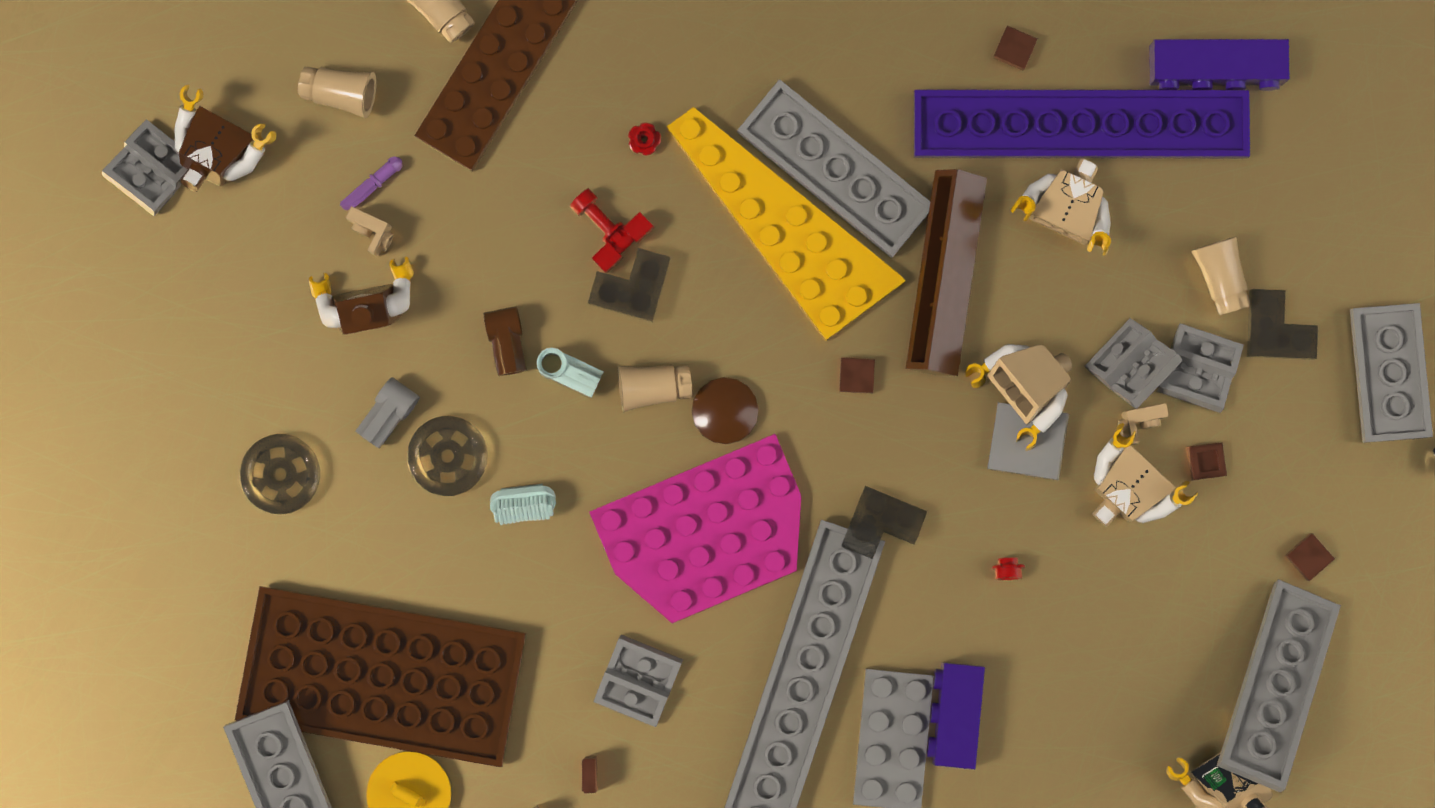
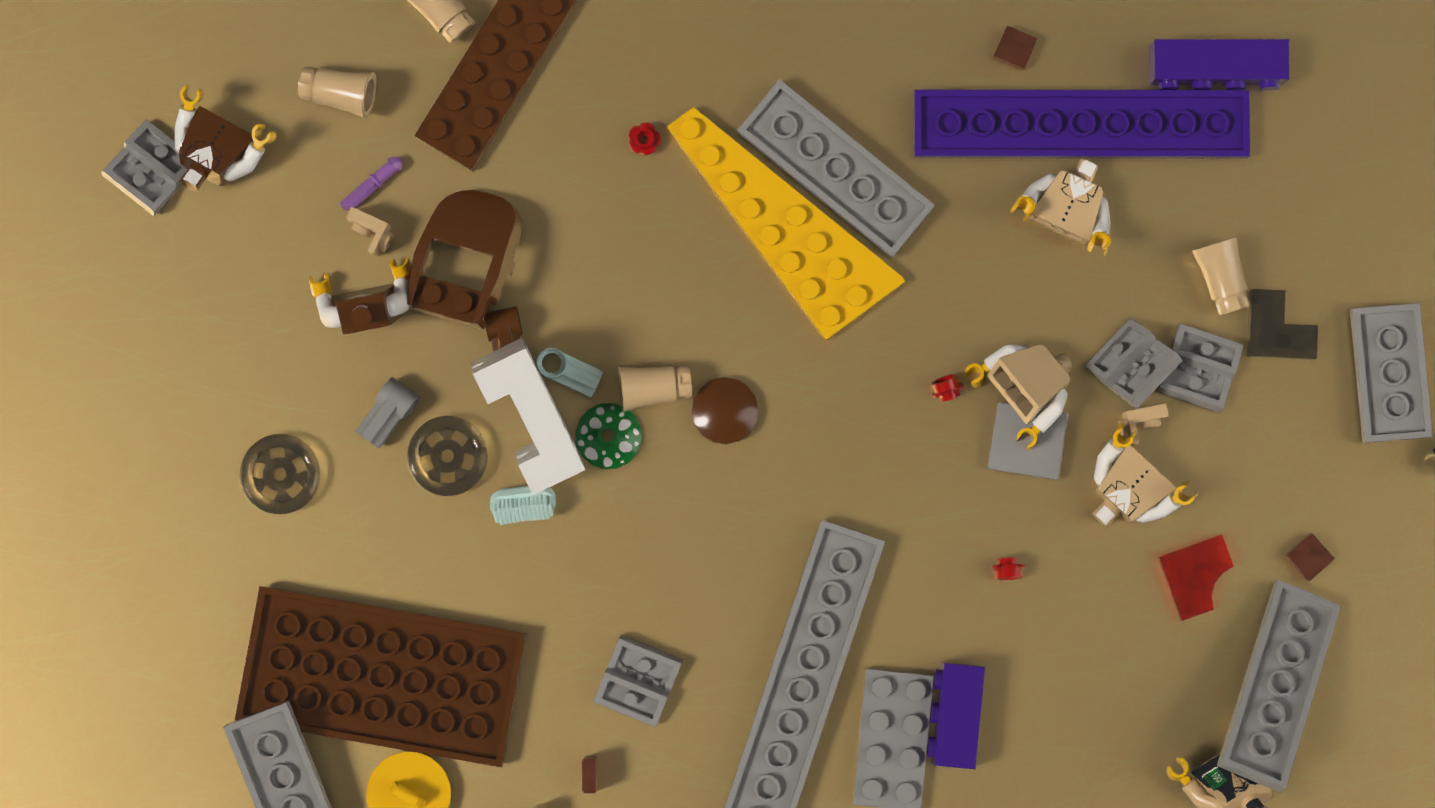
(473, 223): none -> reddish brown slope
(553, 453): none -> white piece
(617, 236): red bar -> none
(625, 441): none -> green dish
(635, 296): clear smoke plate -> none
(706, 531): dark pink plate -> none
(857, 375): copper tile -> none
(880, 514): clear smoke plate -> none
(946, 272): reddish brown brick -> none
(947, 387): none -> red plate
(1193, 573): none -> clear red tile
(1207, 461): copper tile -> none

